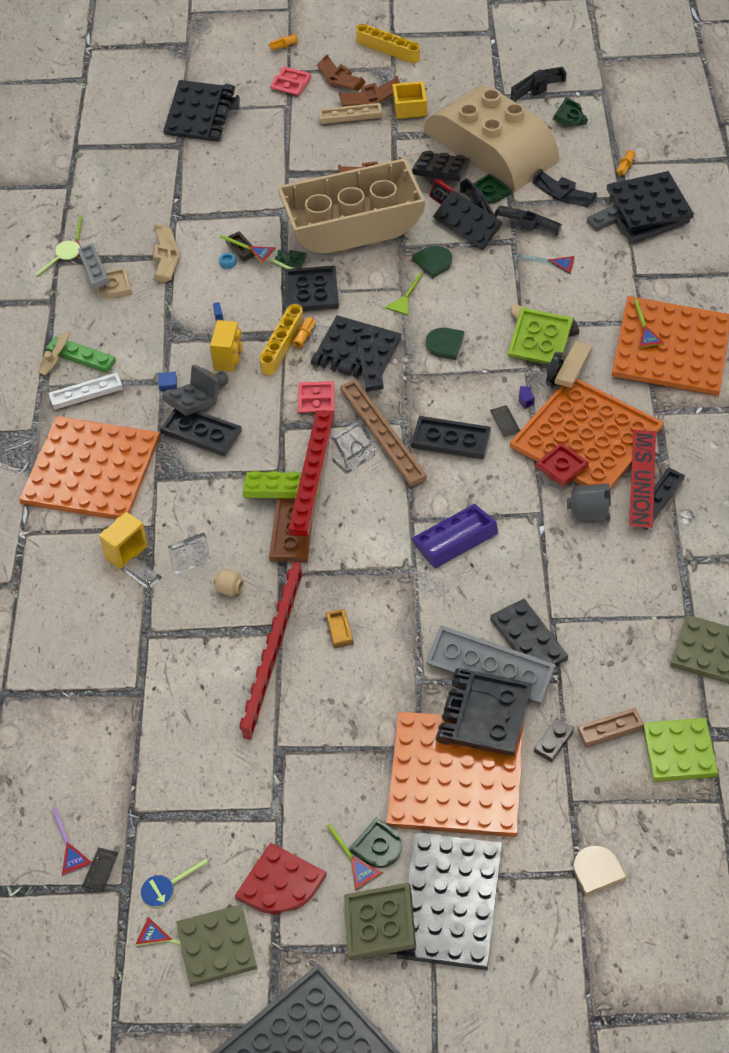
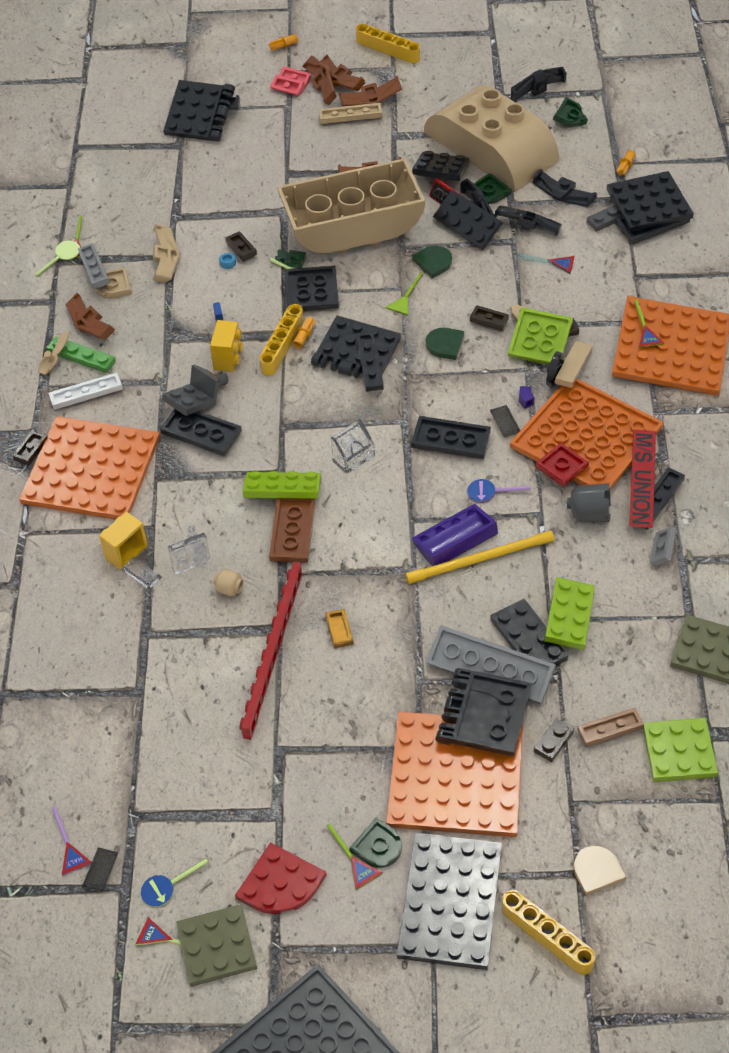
(29, 447): none -> plate
(87, 319): none -> dark orange plate
(167, 380): blue tile -> none
(261, 253): piece -> none
(311, 474): red plate -> none
(316, 396): coral slope -> none
(321, 79): none -> dark orange plate
(379, 921): olive plate -> none
(383, 433): medium nougat plate -> none
(409, 100): yellow piece -> none
(484, 490): none -> blue piece
(489, 317): none -> dark brown plate
(536, 540): none -> yellow piece
(552, 941): none -> yellow beam
(569, 613): none -> lime plate
(662, 546): none -> light grey plate

